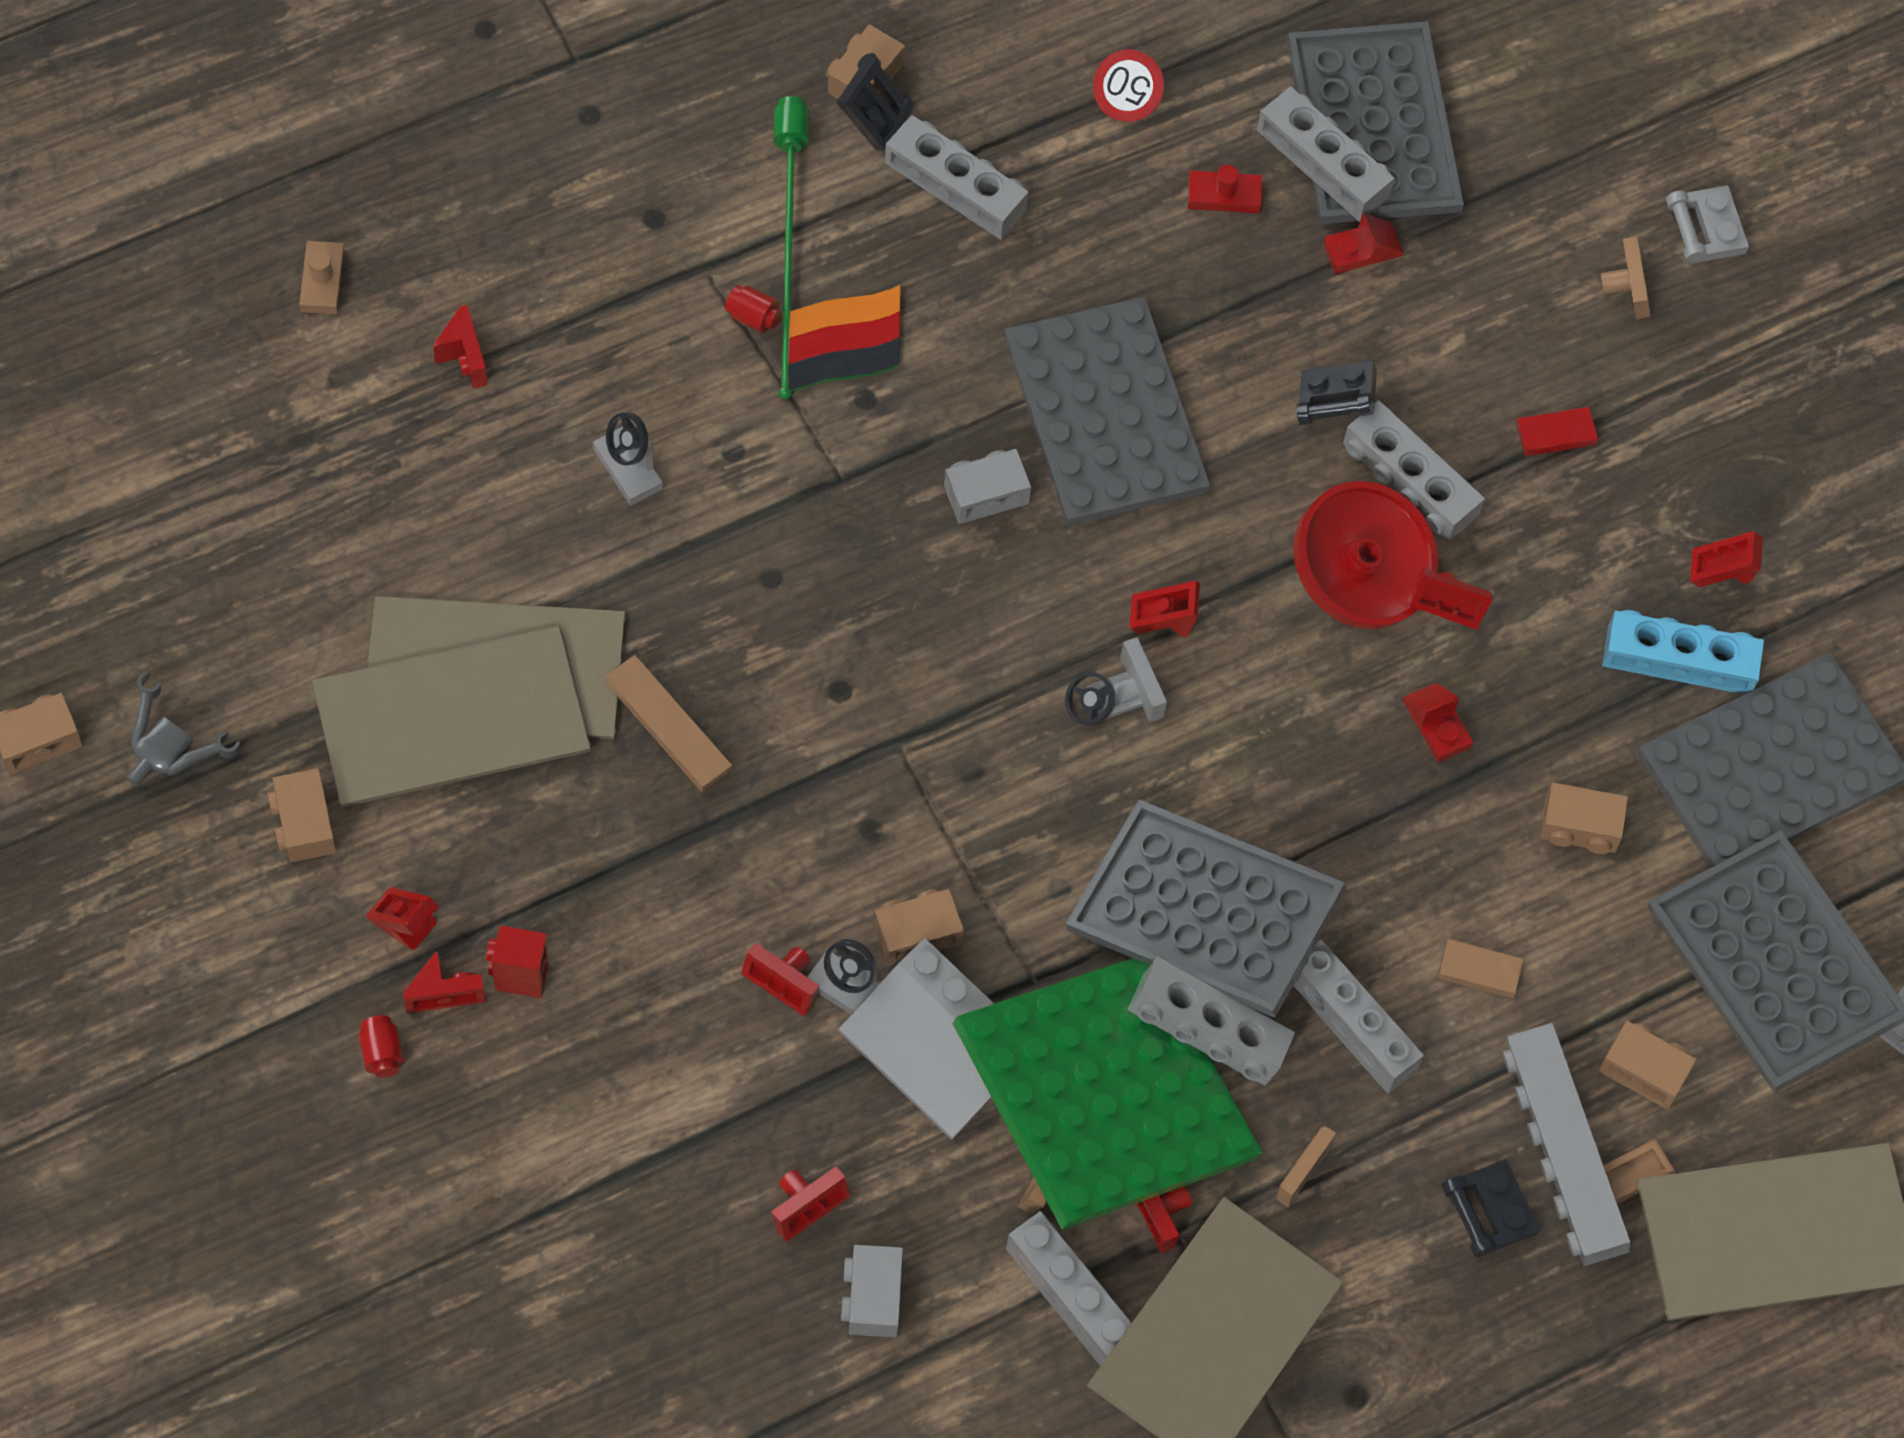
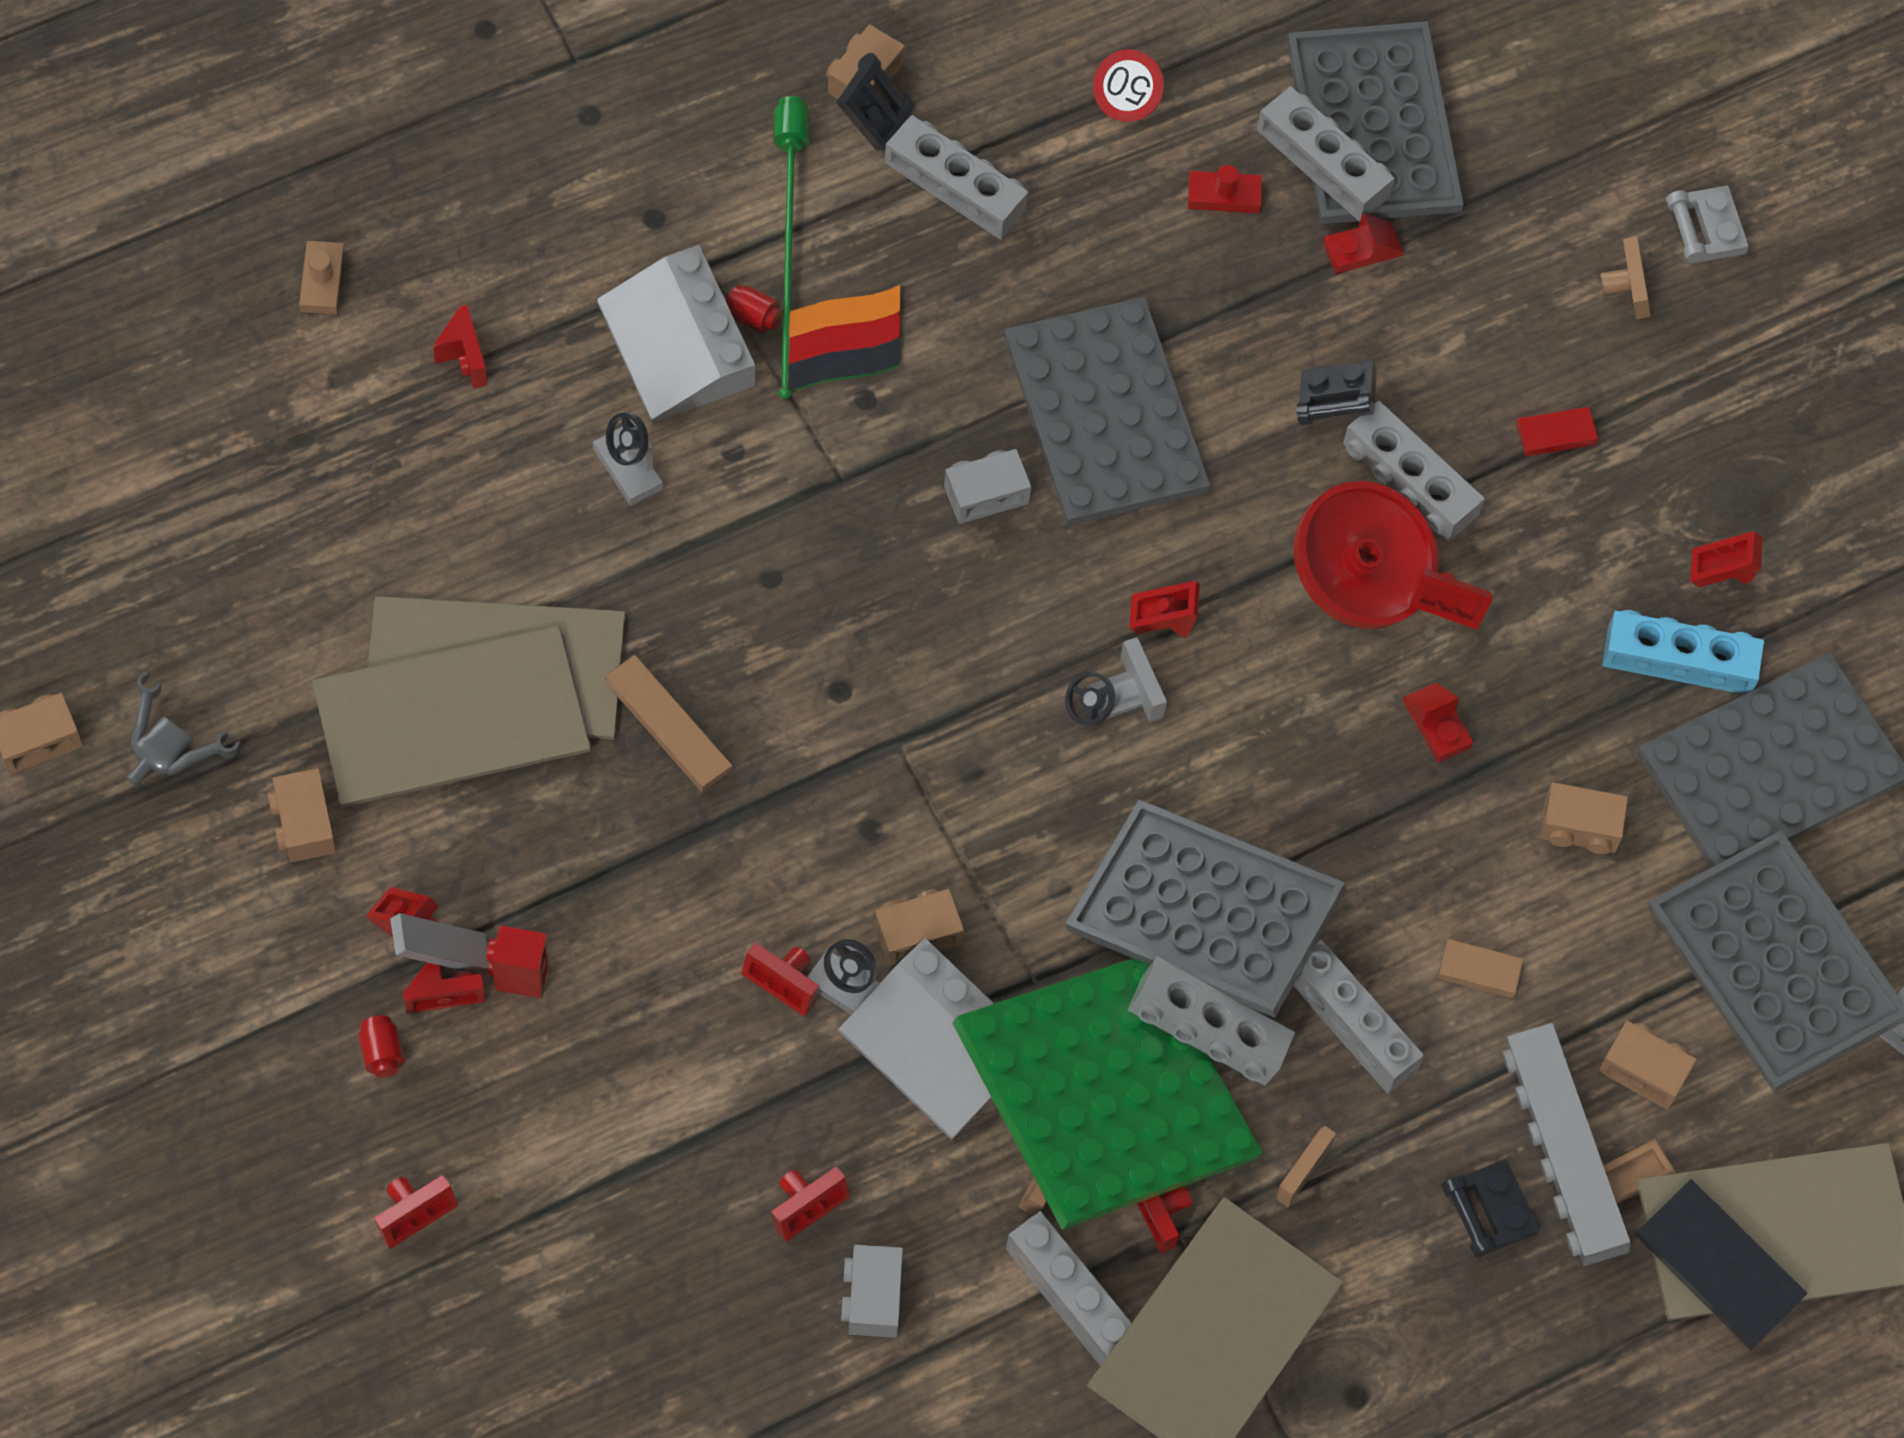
(413, 1208): none -> red tile
(439, 943): none -> light grey tile
(677, 335): none -> light grey slope
(1721, 1264): none -> black tile

